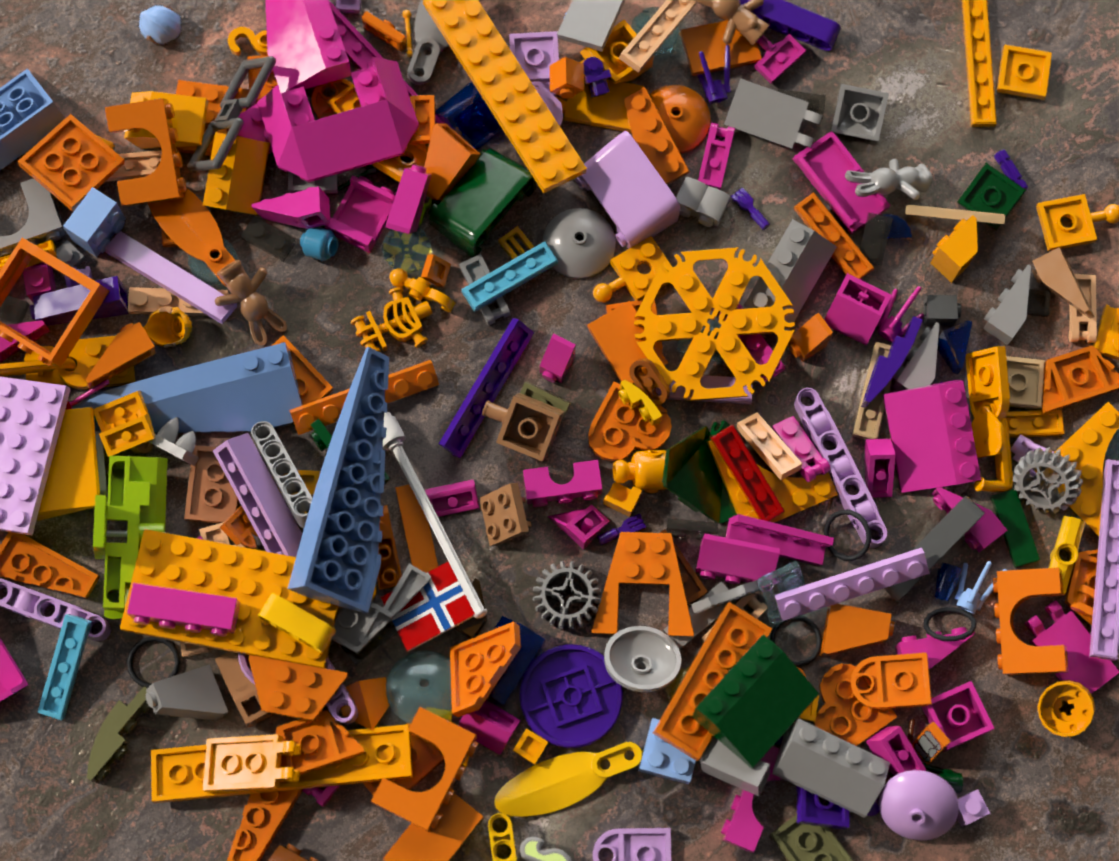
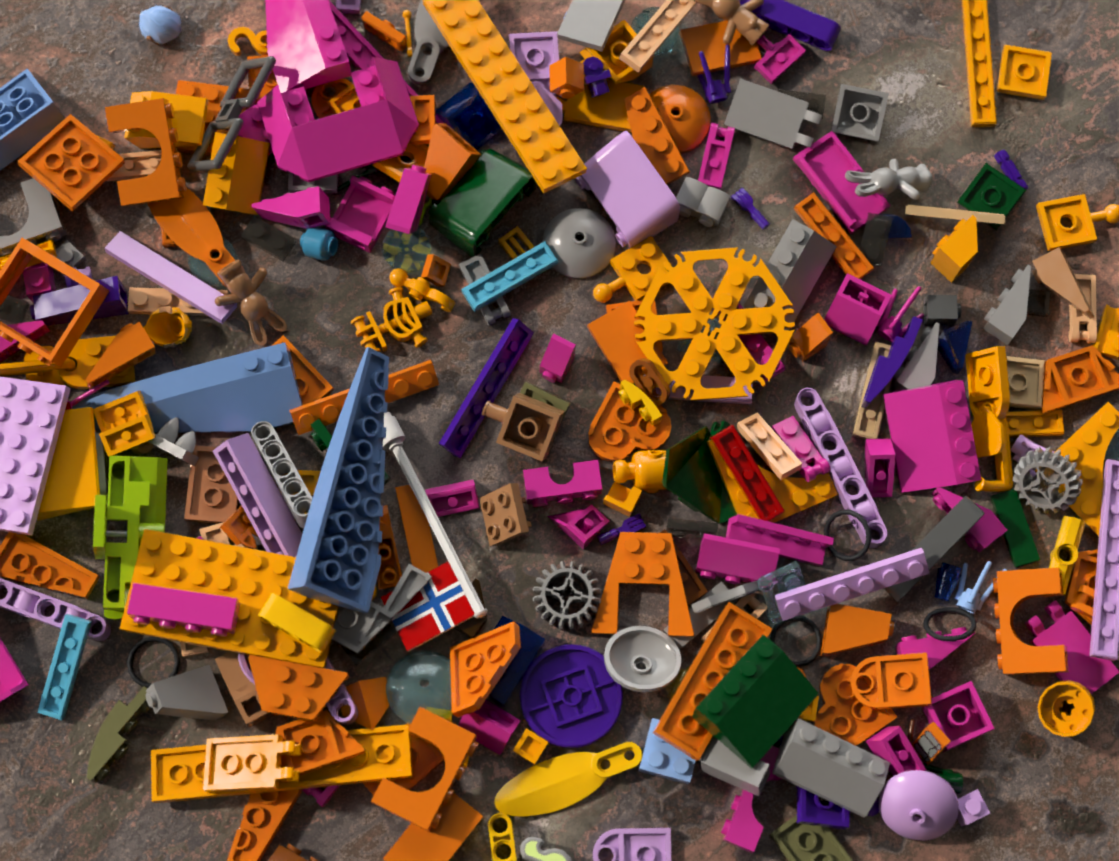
(95, 222): light blue brick -> none

